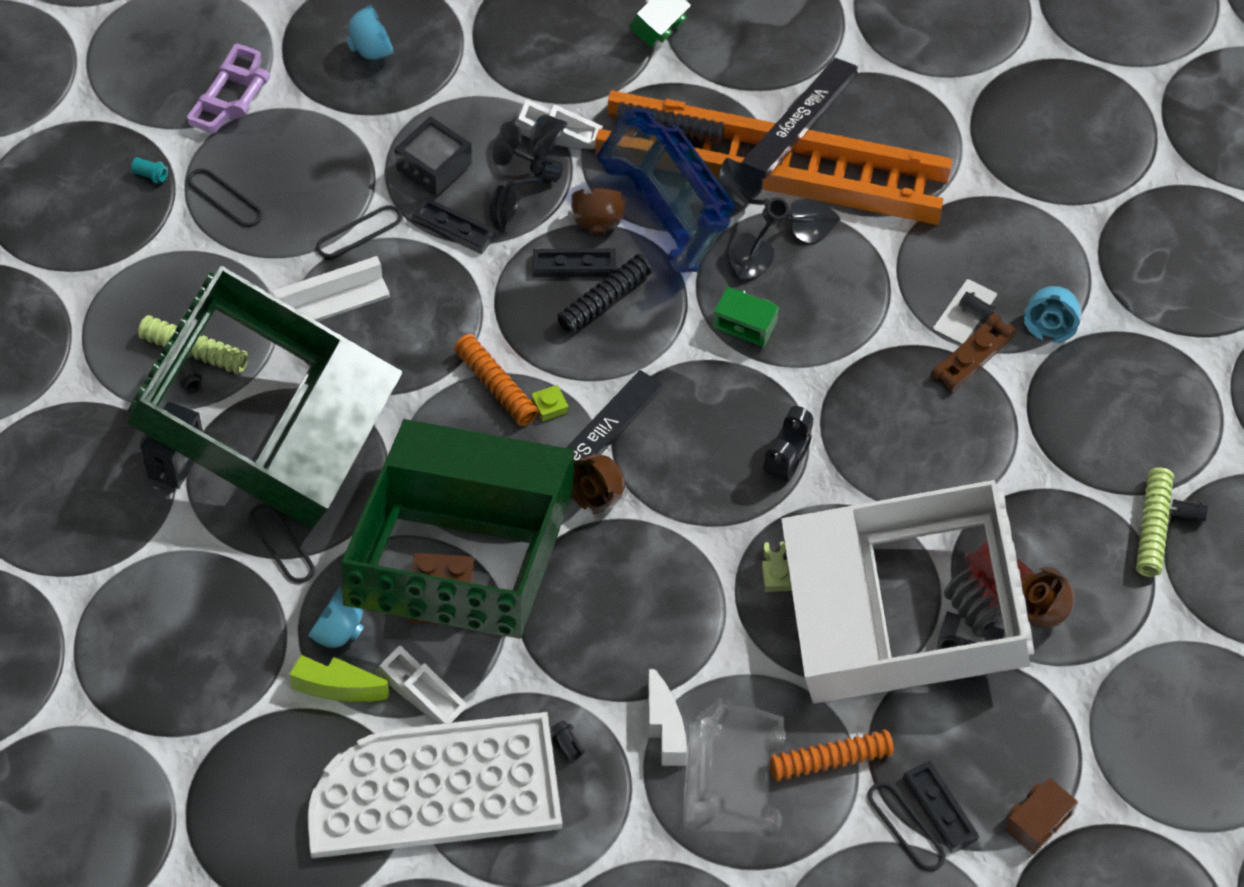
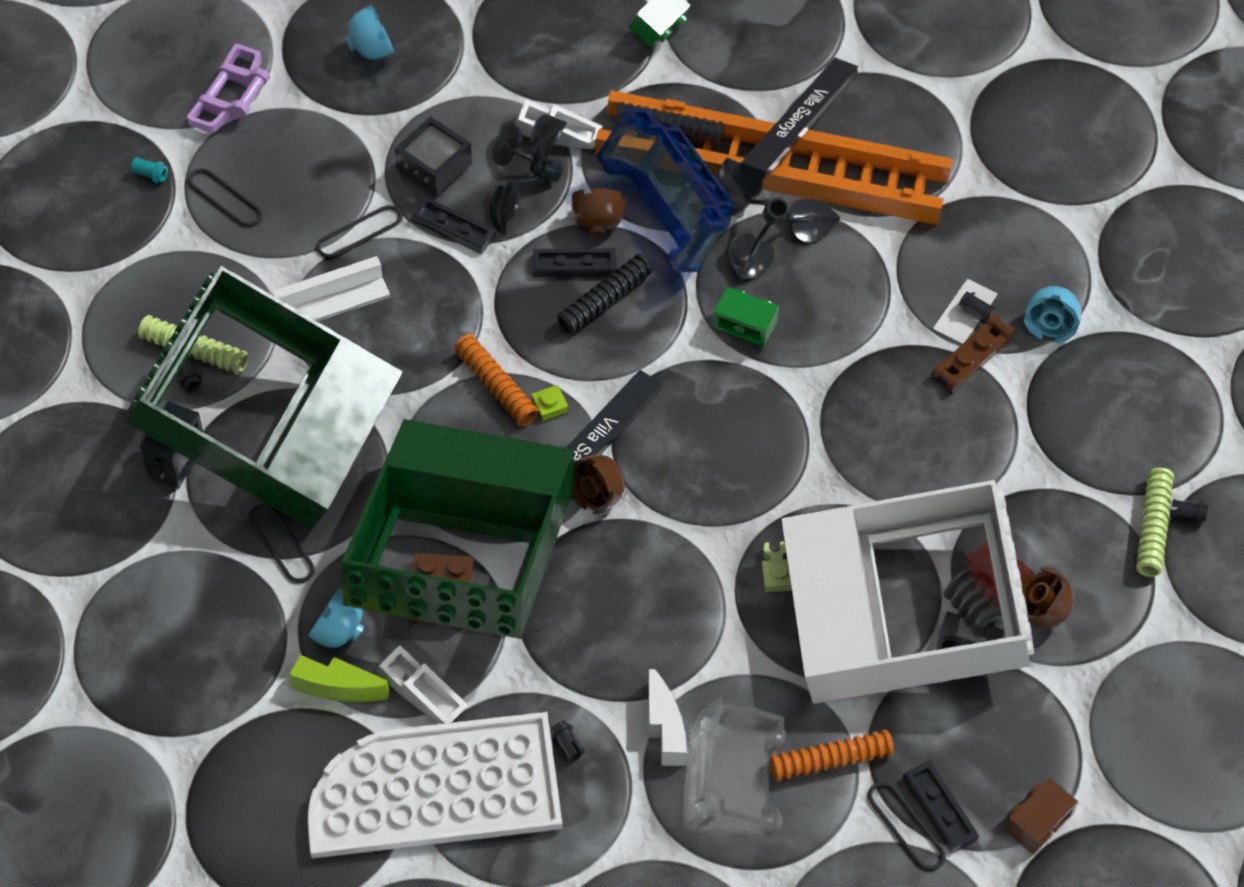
(790, 444): black piece -> none

